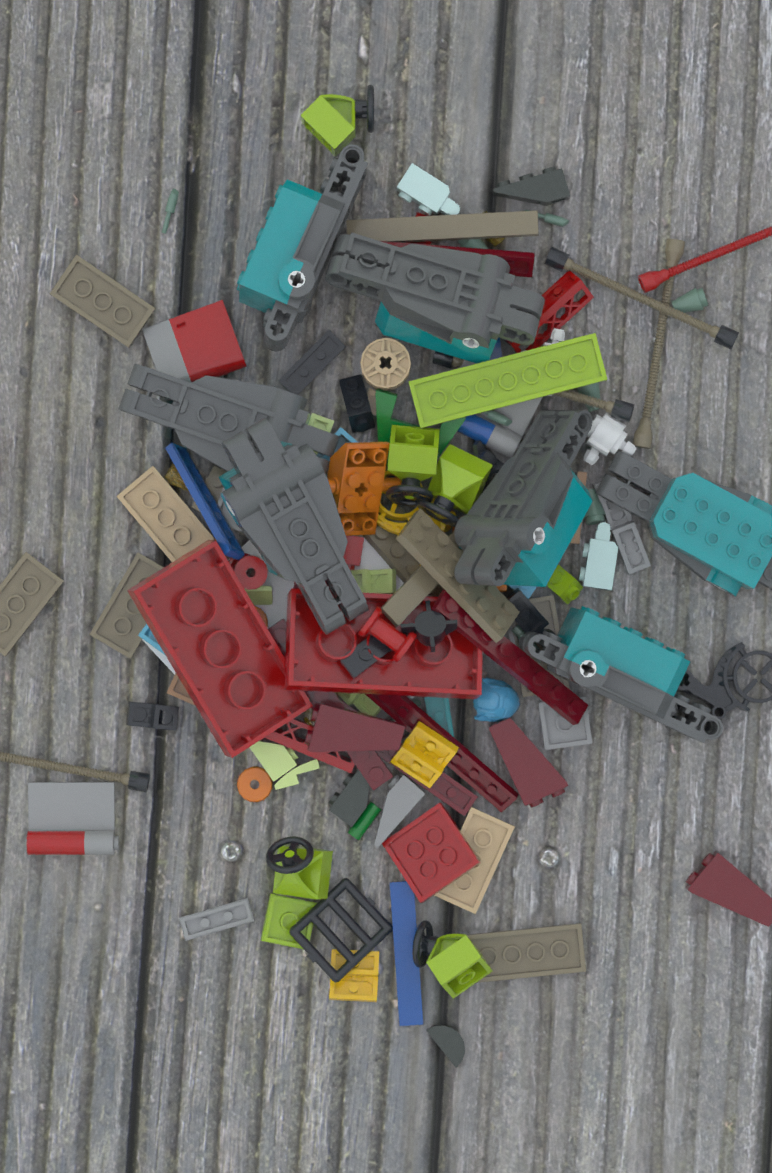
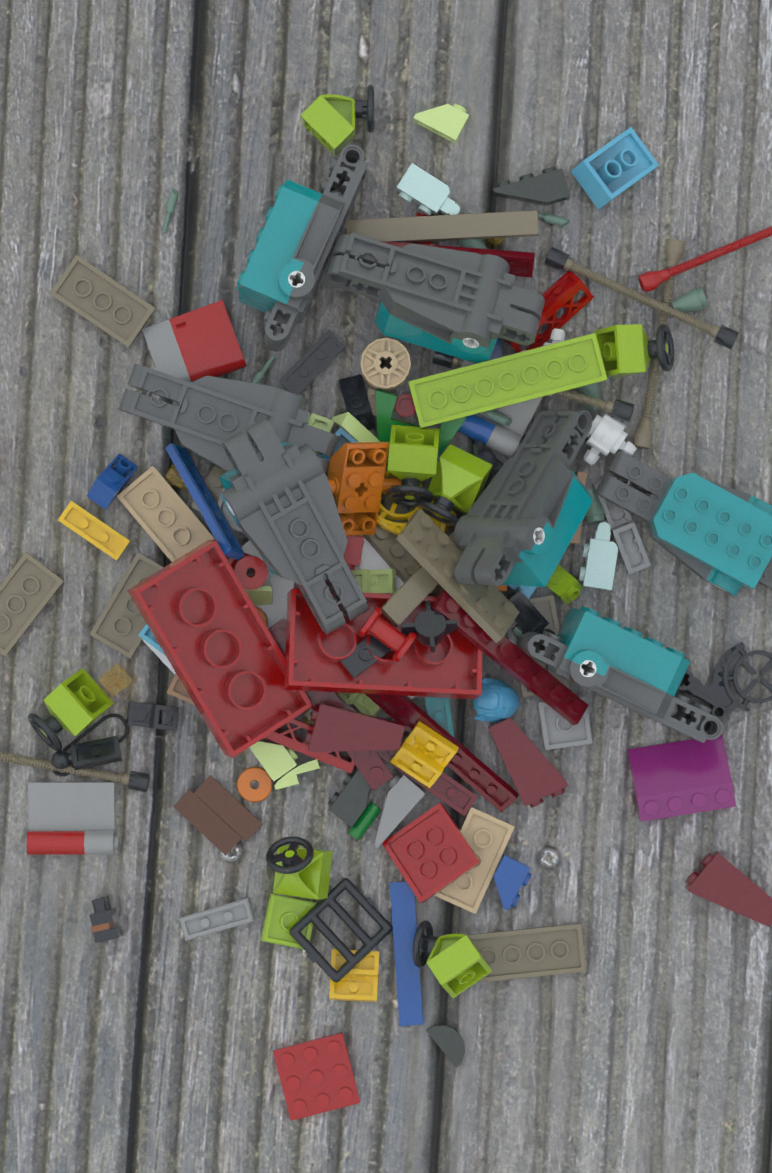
(71, 707): none -> lime piece
(89, 730): none -> black piece
(89, 754): none -> black plate
(94, 530): none -> yellow plate
(102, 920): none -> black hips
(112, 481): none -> blue slope
(115, 680): none -> clear yellow bracket
(207, 822): none -> reddish brown tile
(228, 808): none -> reddish brown tile
(259, 376): none -> sand green piece
(316, 1076): none -> red plate
(354, 428): none -> yellowish green slope
(405, 406): none -> tile
(444, 121): none -> yellowish green slope
(508, 878): none -> blue slope
(614, 168): none -> medium azure slope
(628, 349): none -> lime piece
(681, 778): none -> magenta slope

